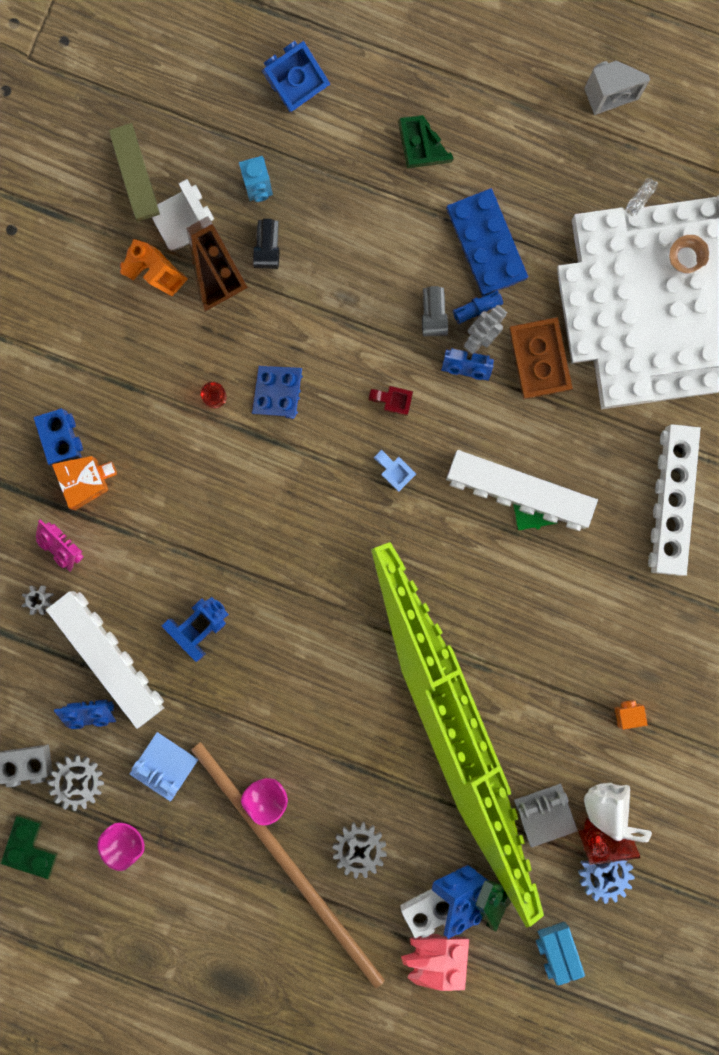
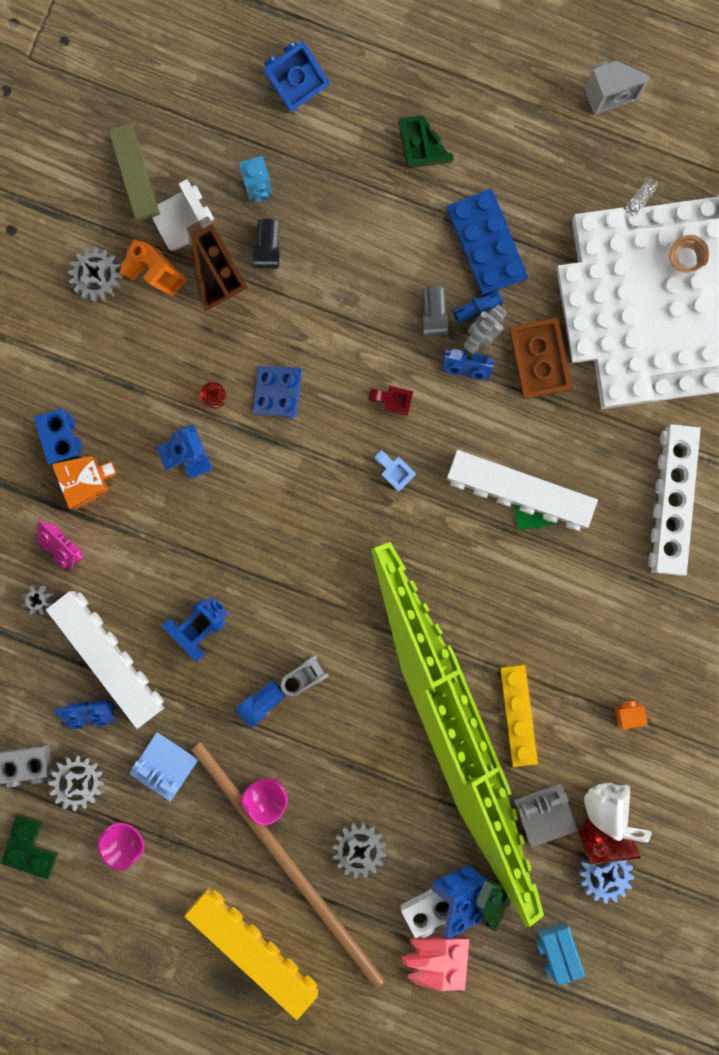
(88, 281): none -> light grey gear
(185, 449): none -> blue tile
(252, 953): none -> yellow brick
(256, 707): none -> blue piece
(305, 676): none -> light grey piece
(518, 715): none -> yellow plate

